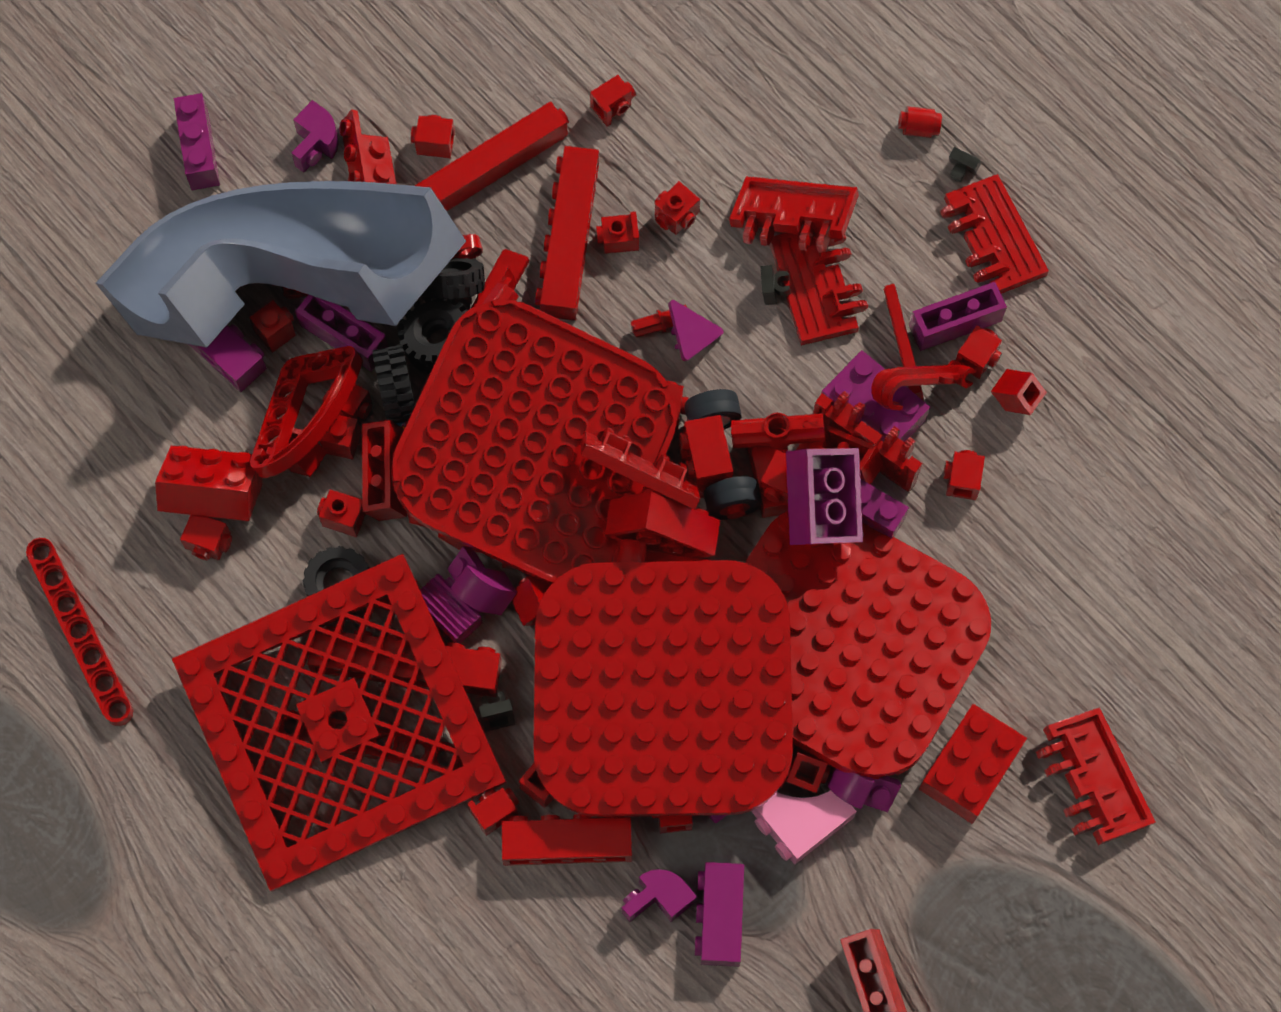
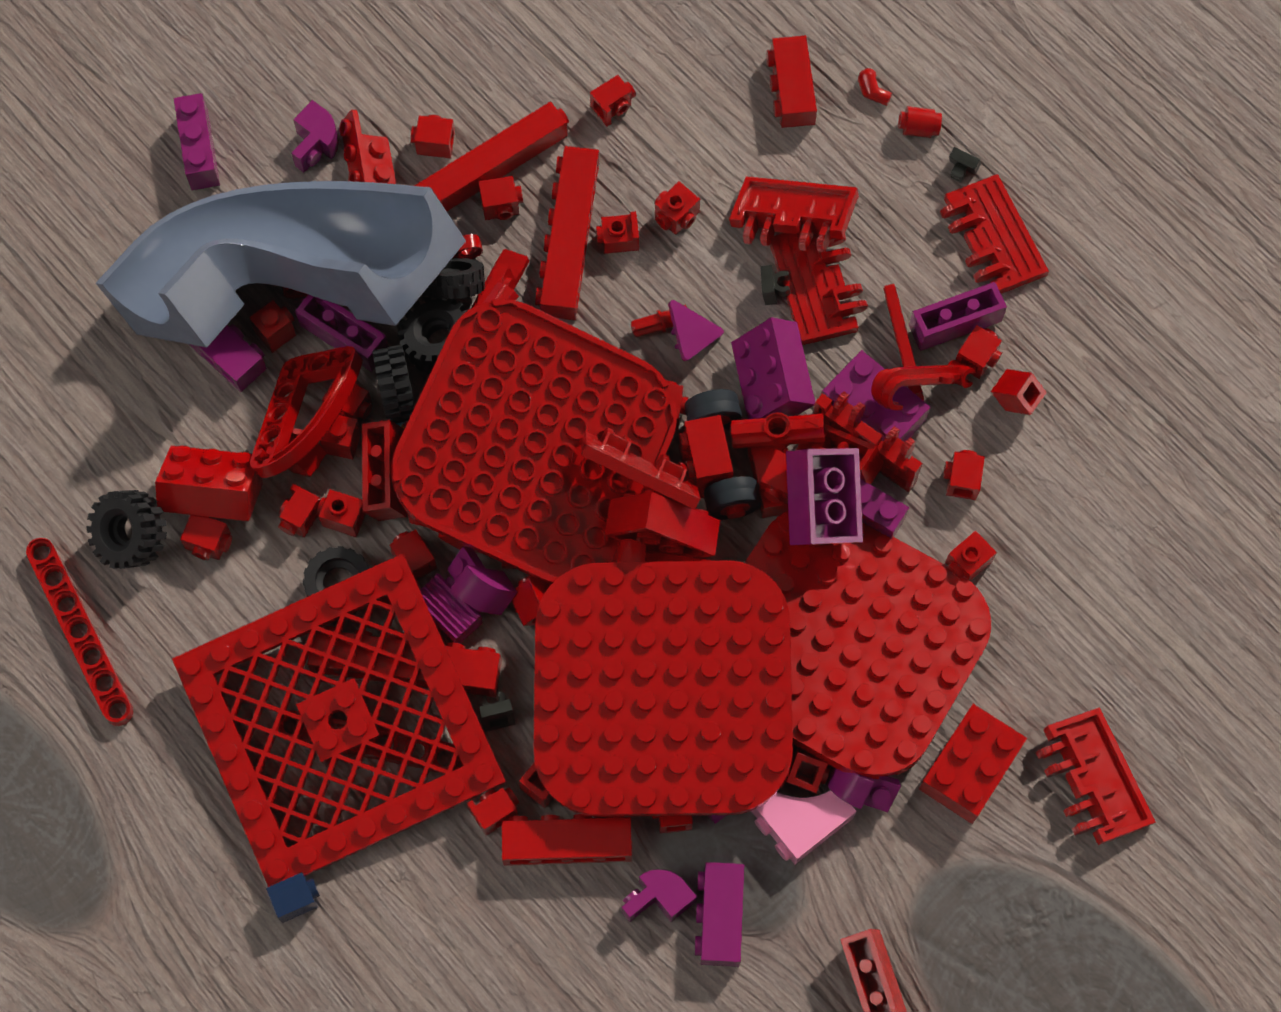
(110, 534): none -> black tyre
(293, 897): none -> dark blue brick
(298, 512): none -> red brick
(415, 552): none -> red brick
(500, 198): none -> red brick
(773, 370): none -> magenta brick
(792, 81): none -> red brick
(870, 88): none -> red arm
(970, 556): none -> red brick

